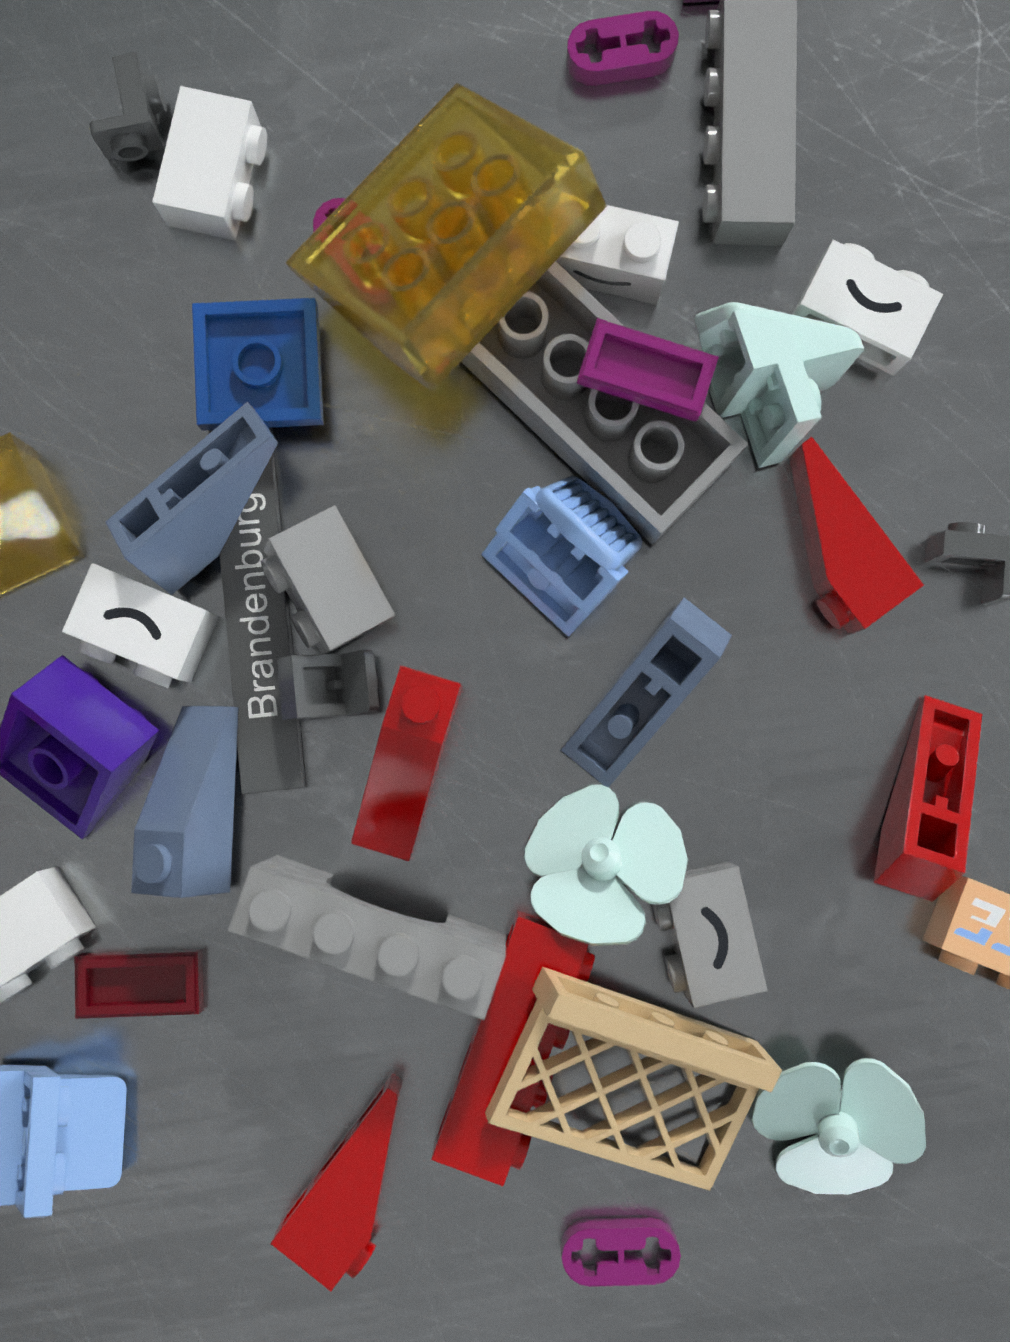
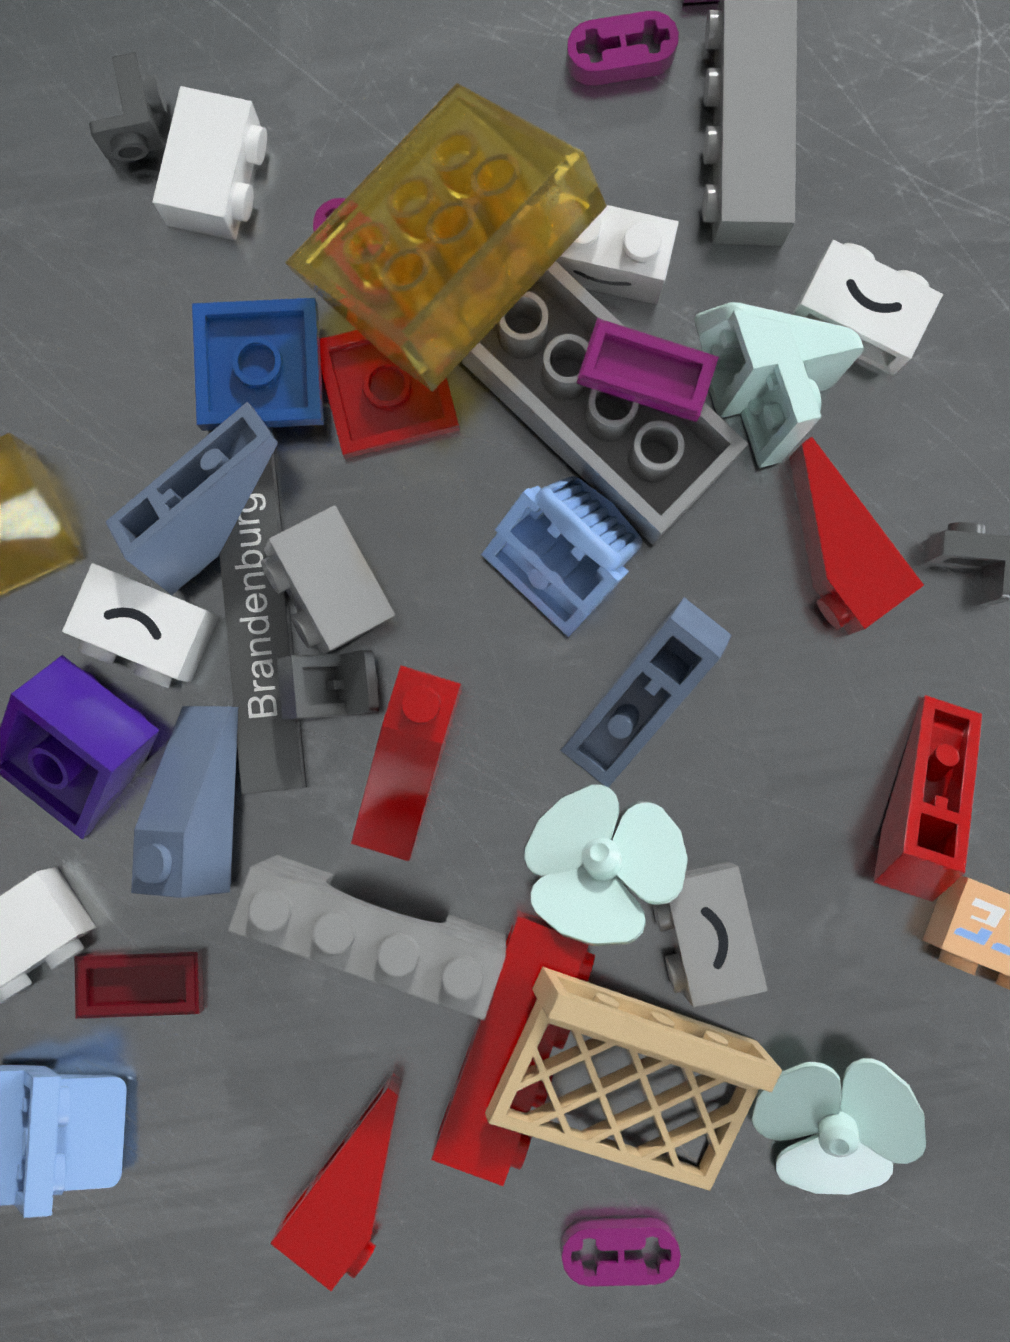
(376, 400): none -> red tile

